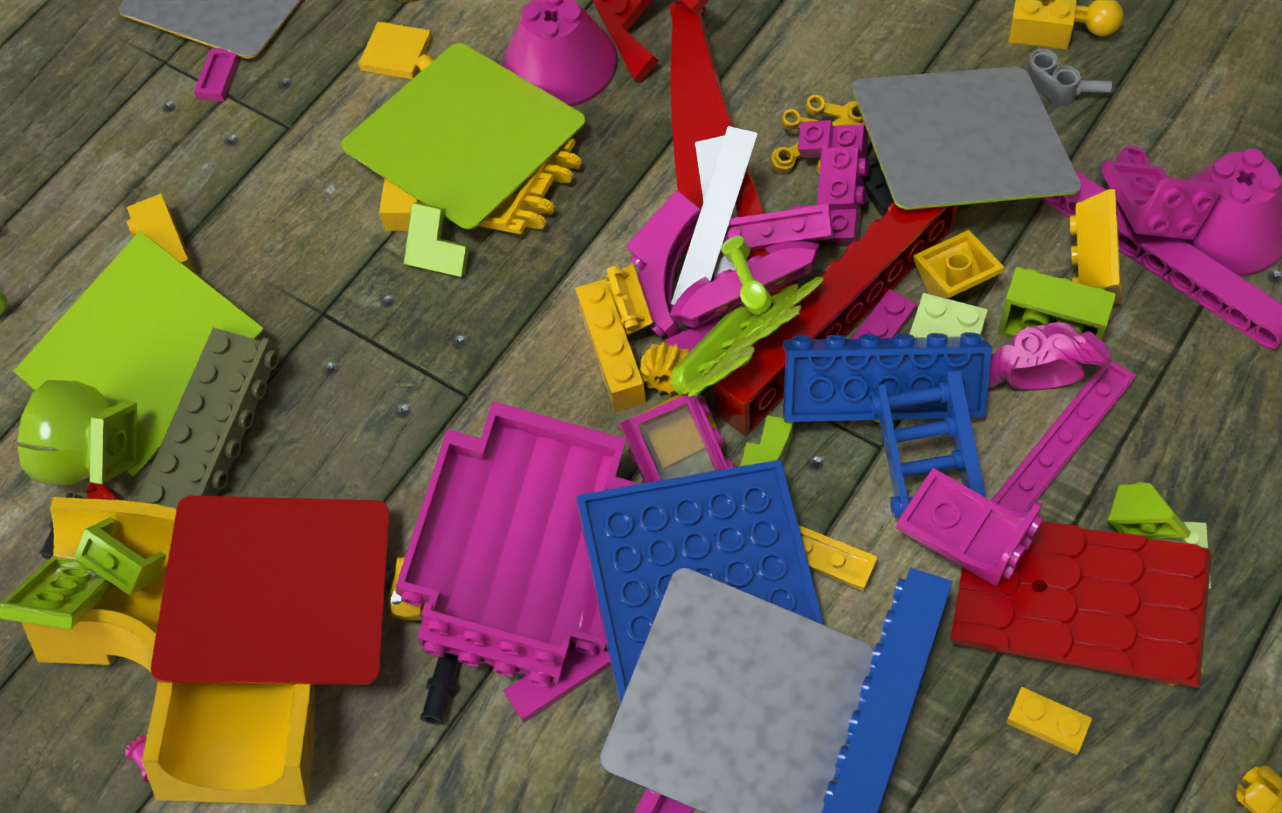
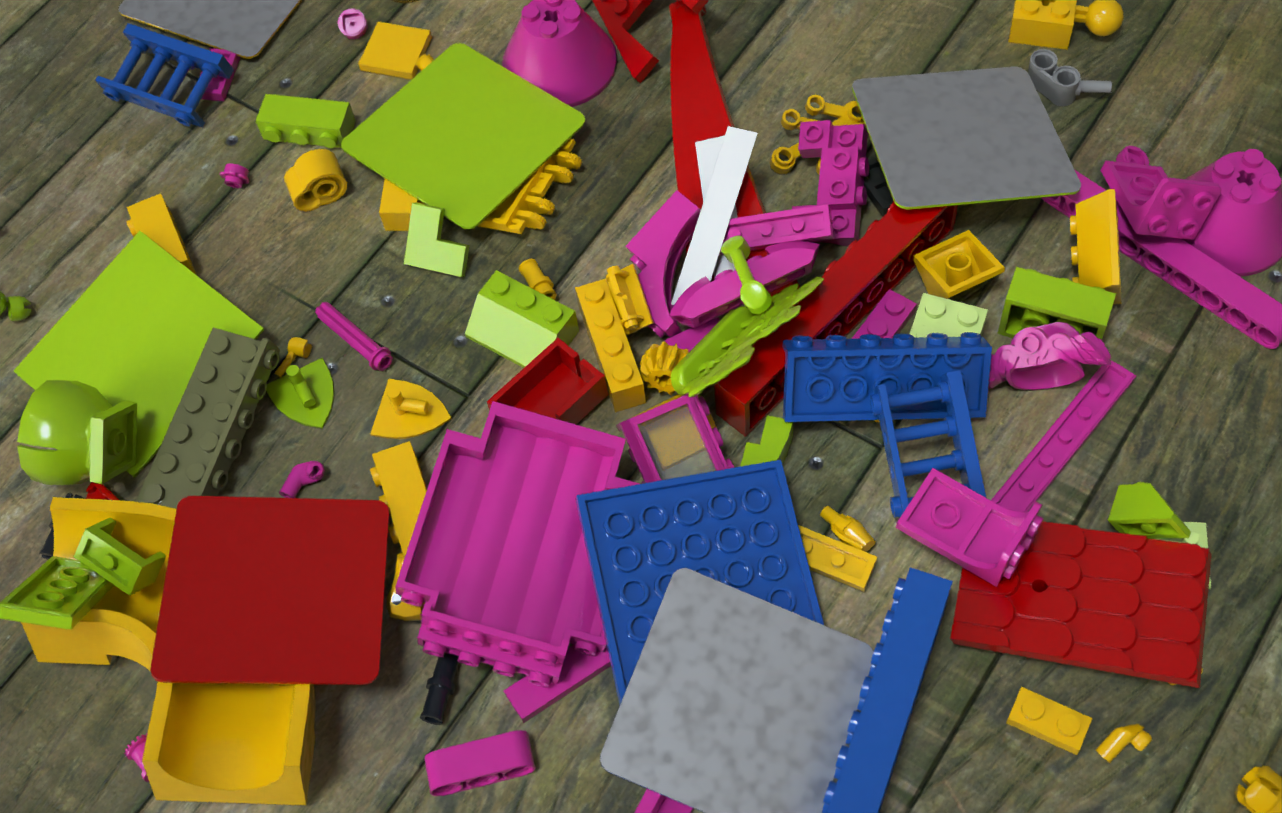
(16, 308): none -> lime hinge
(165, 49): none -> blue fence
(235, 175): none -> dark pink plate
(296, 347): none -> yellow hand
(300, 476): none -> dark pink arm
(304, 394): none -> lime shield
(305, 120): none -> lime brick
(315, 180): none -> yellow piece
(352, 23): none -> tile
(378, 357): none -> dark pink axle
(403, 490): none -> yellow brick
(408, 411): none -> yellow shield
(479, 763): none -> dark pink beam
(518, 320): none -> lime slope
(536, 278): none -> yellow pin
(554, 385): none -> red piece
(848, 529): none -> yellow piece
(1120, 738): none -> yellow arm

